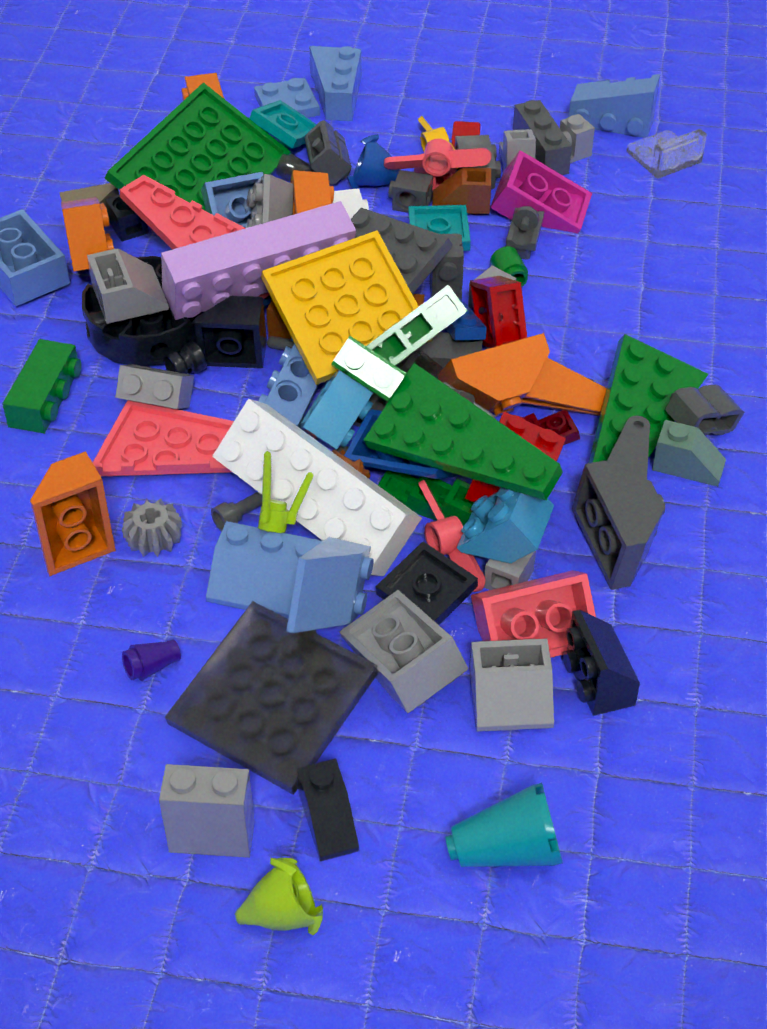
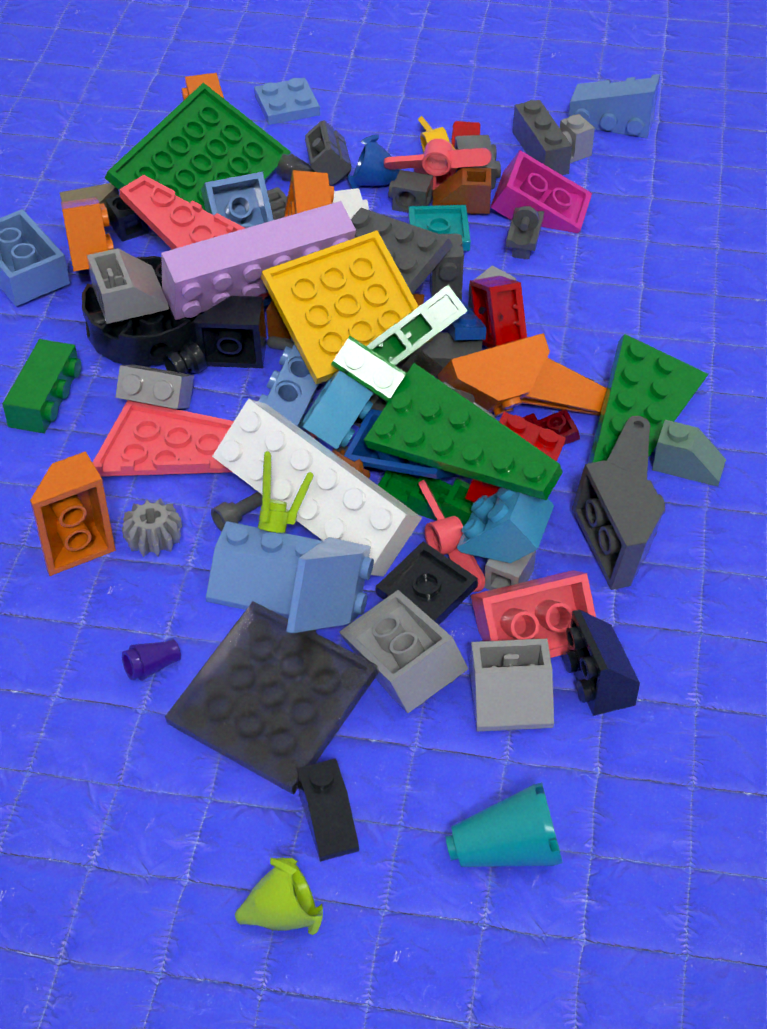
(207, 810): brick -> none
(269, 200): light grey slope -> none
(282, 123): teal plate -> none
(337, 79): medium blue wedge -> none
(509, 261): green brick -> none
(513, 142): light grey brick -> none
(667, 152): clear bracket -> none
(705, 408): dark grey brick -> none

